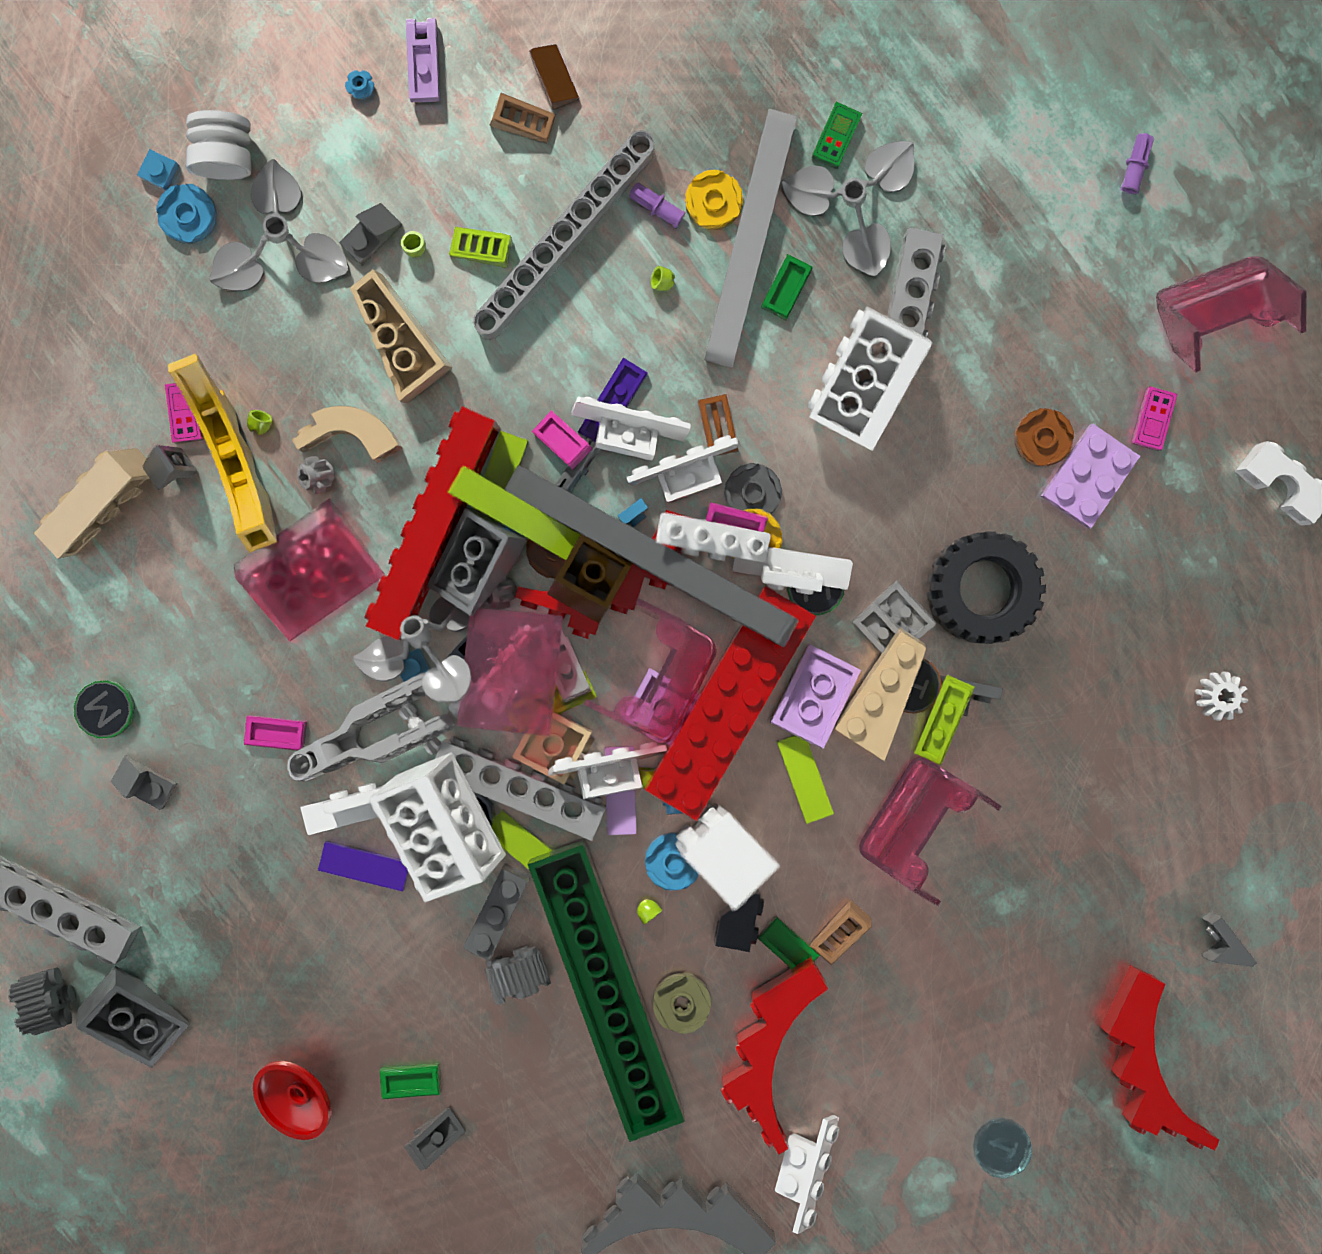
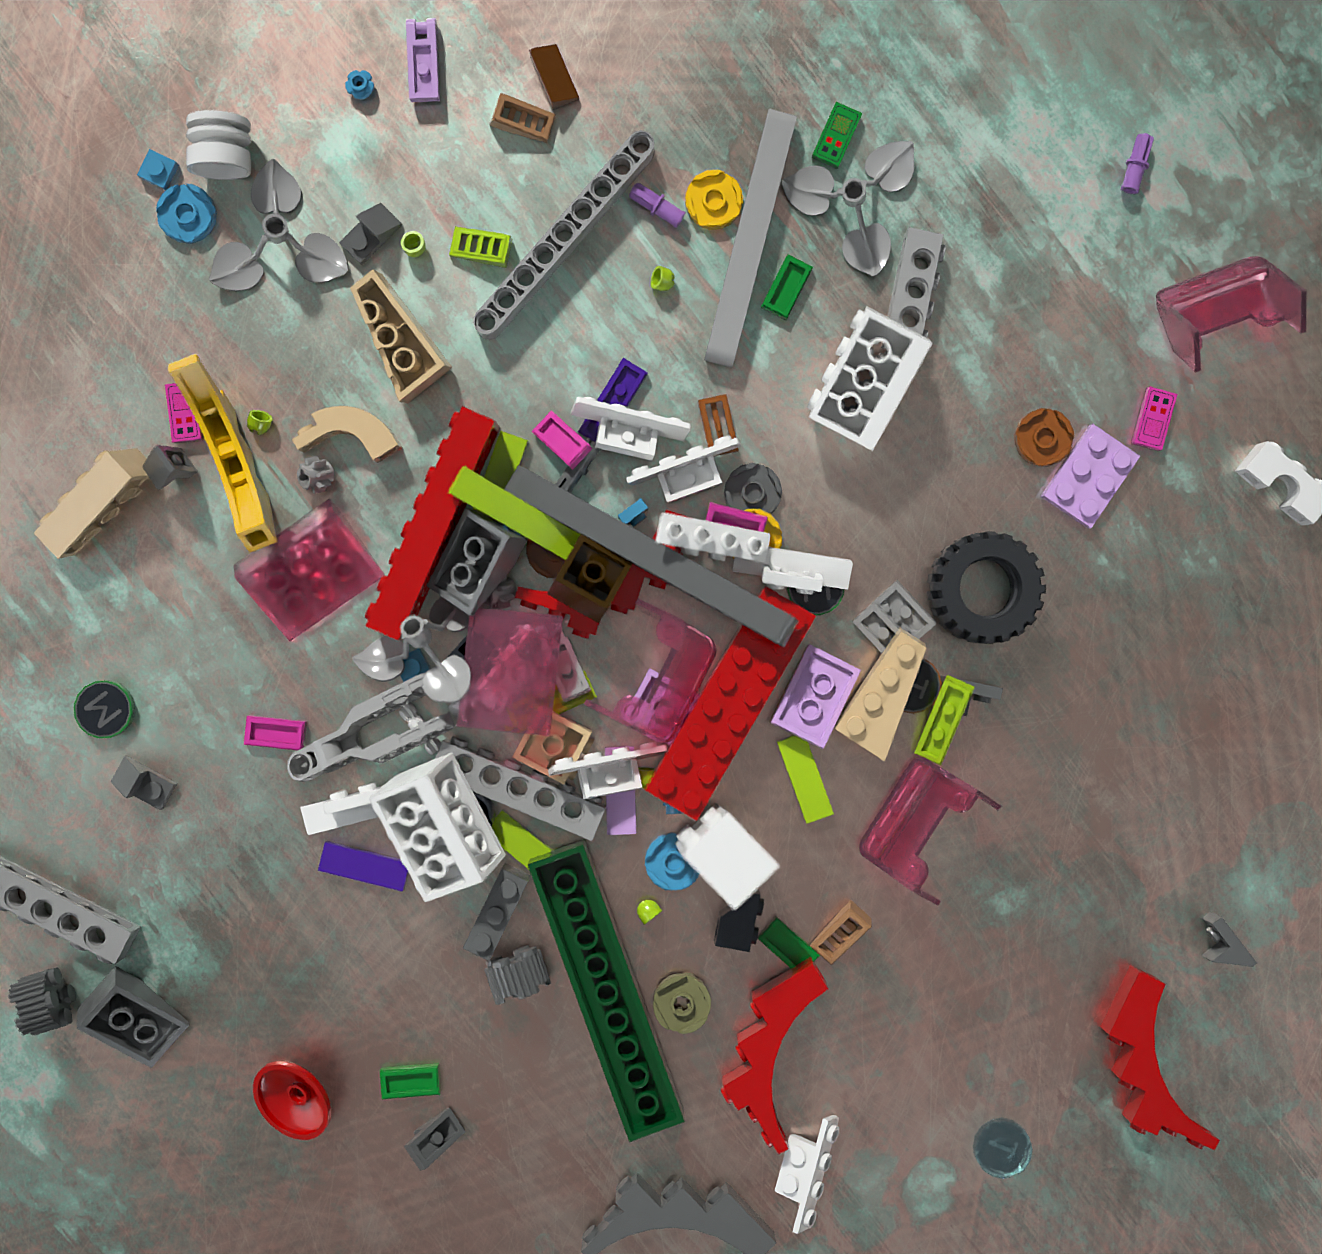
(1231, 700): white gear -> none

